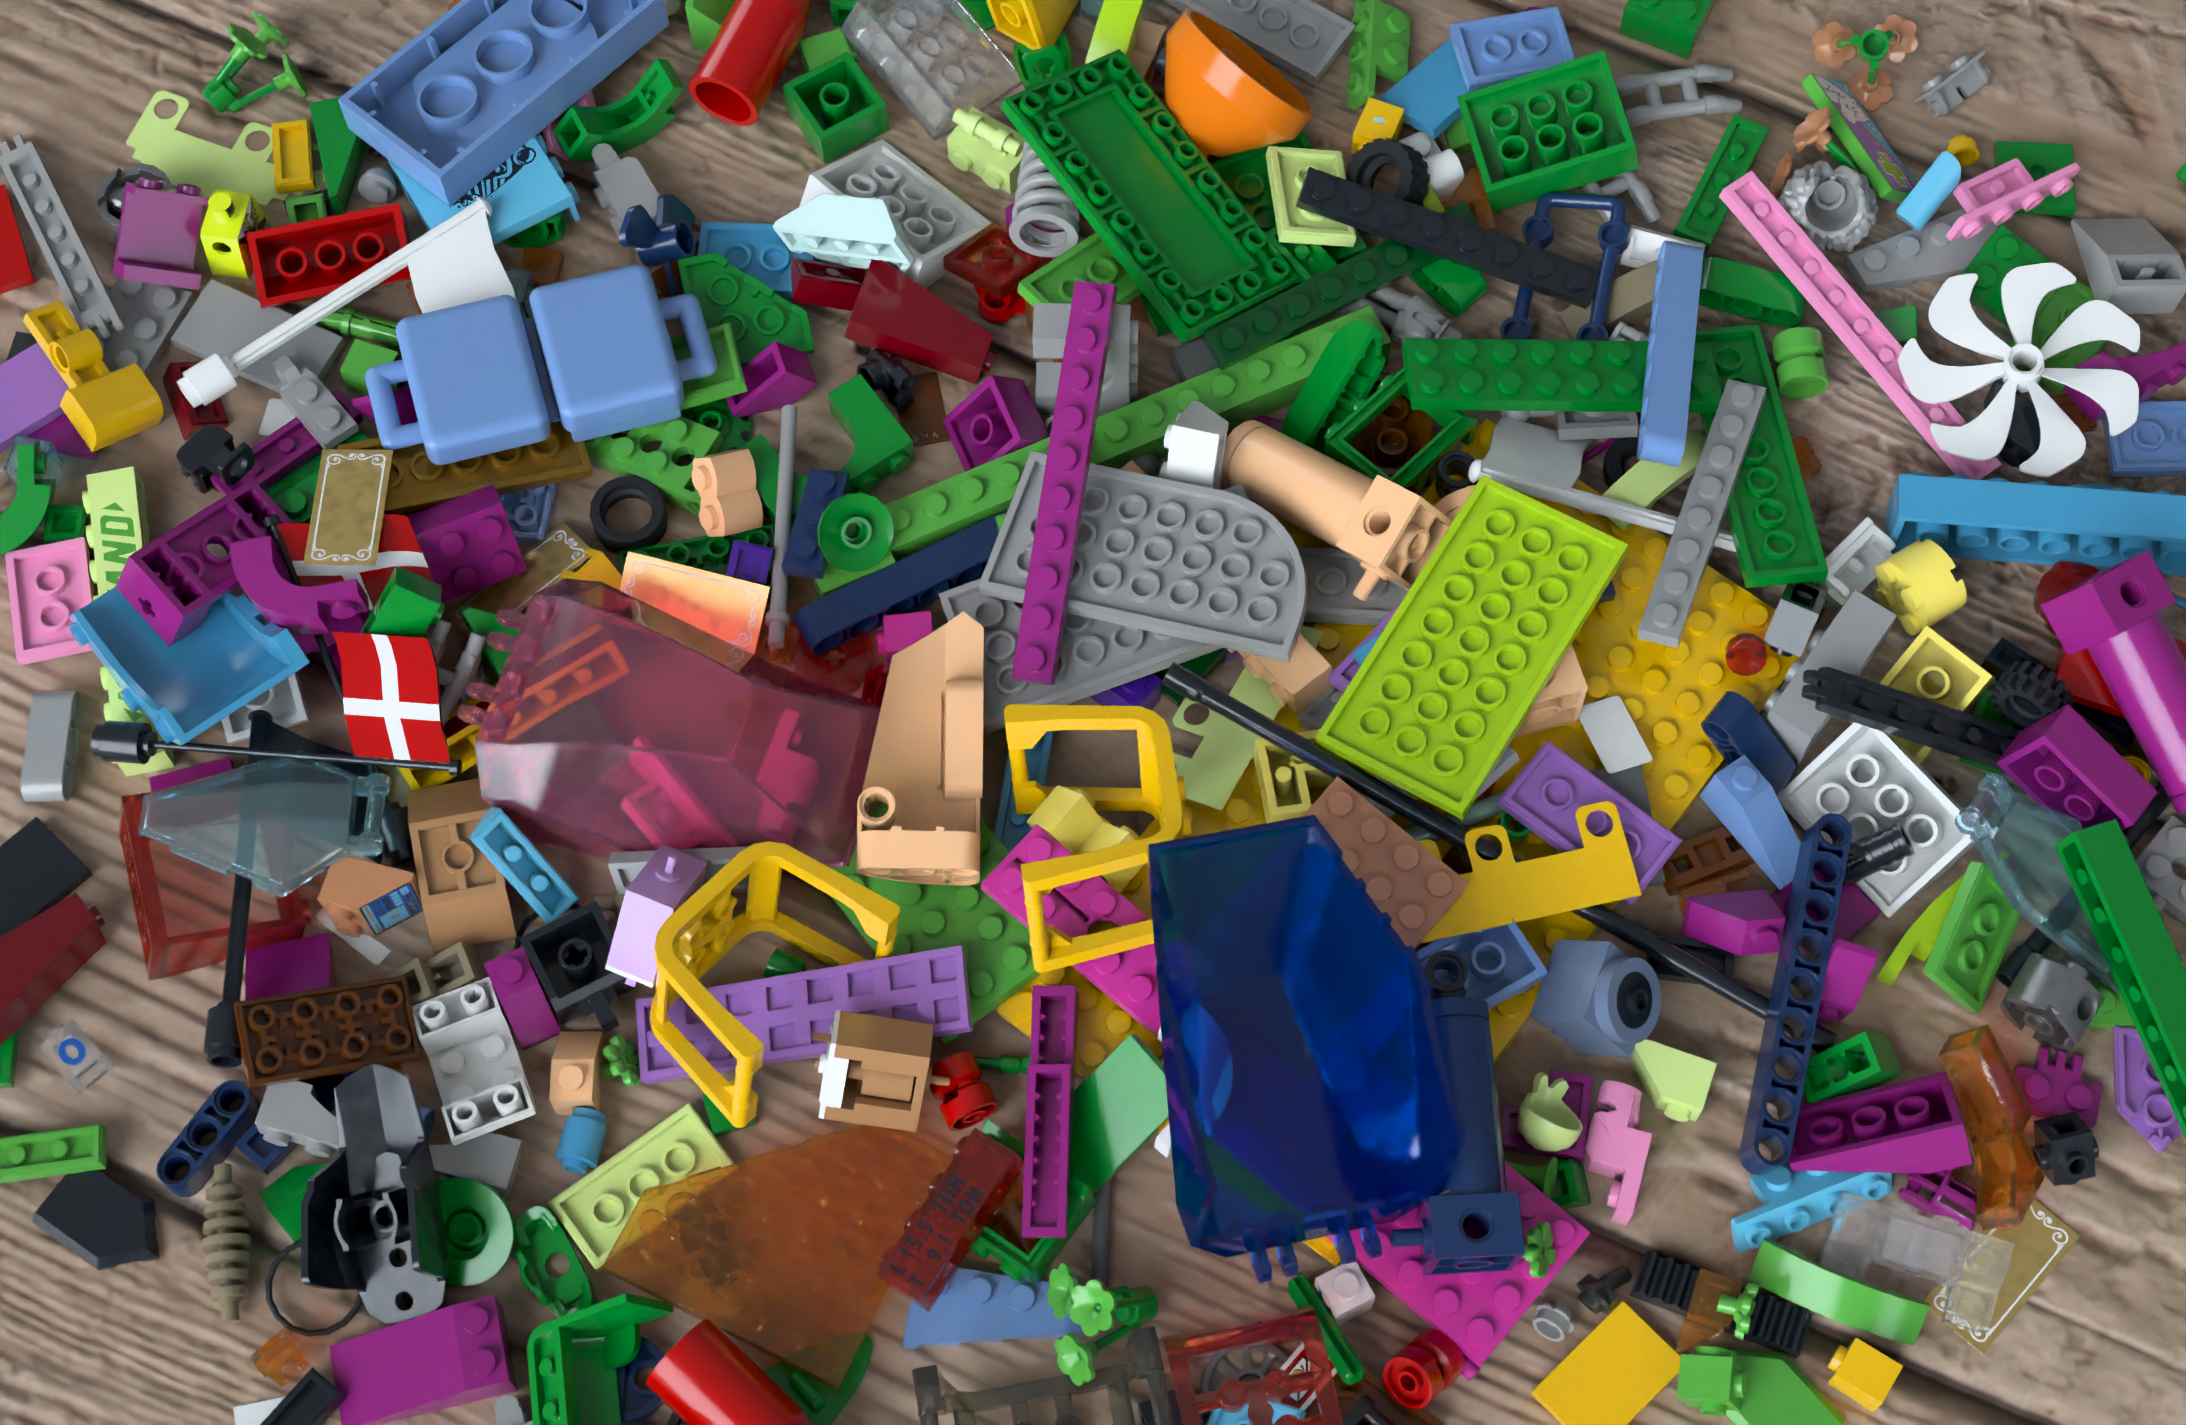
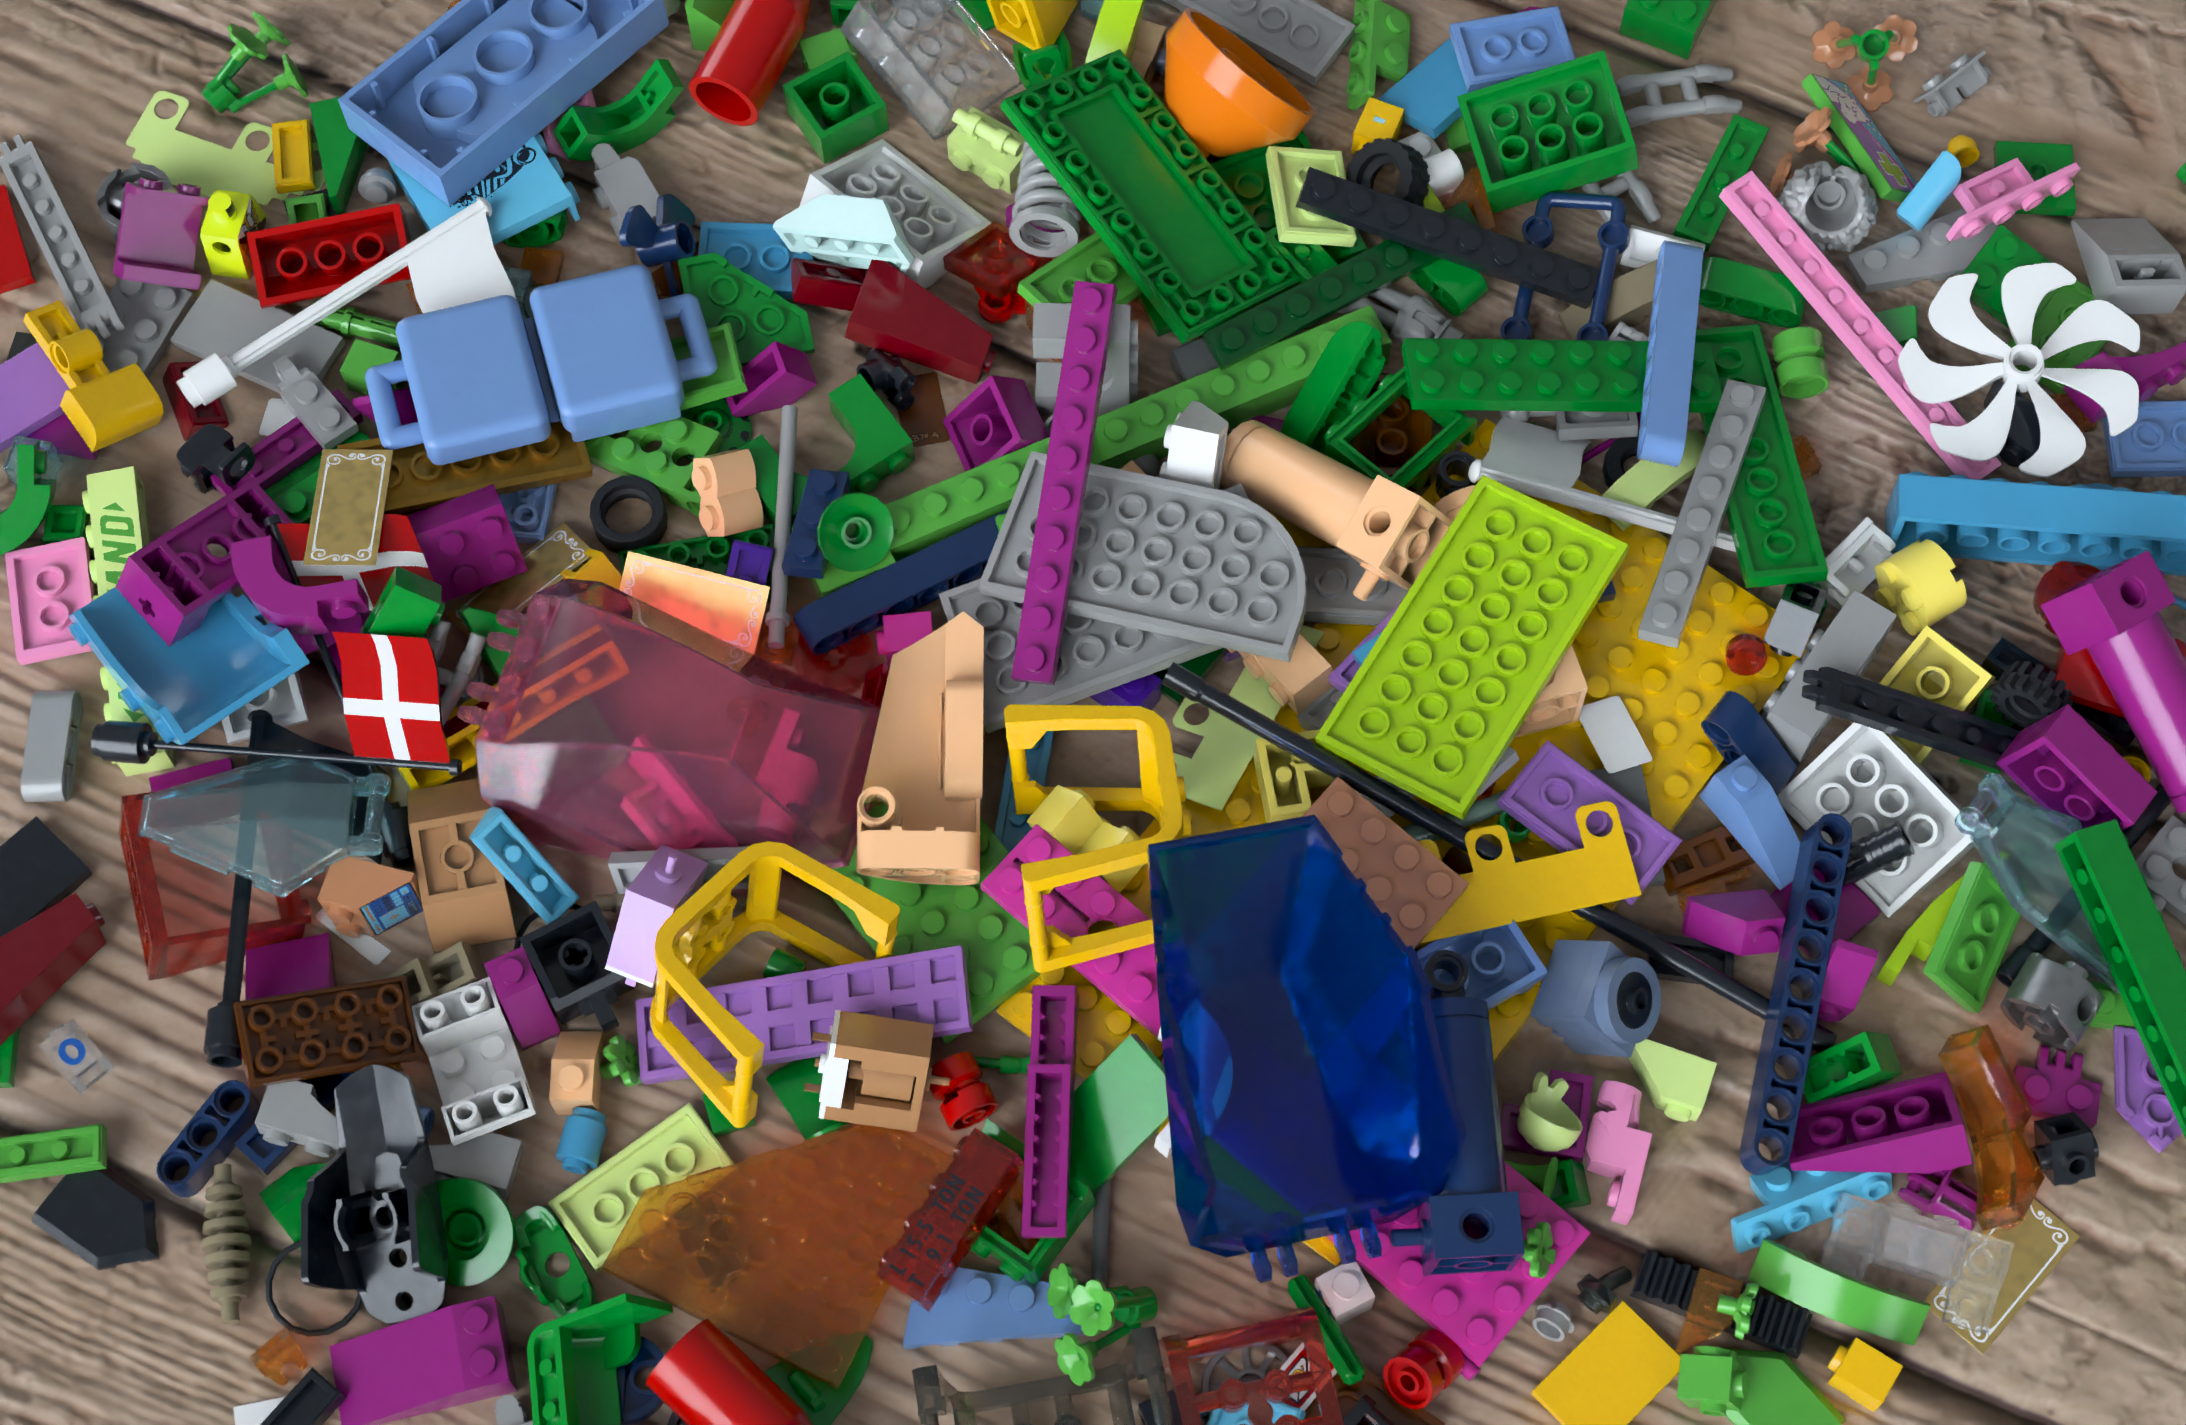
(800, 1104): none -> green piece

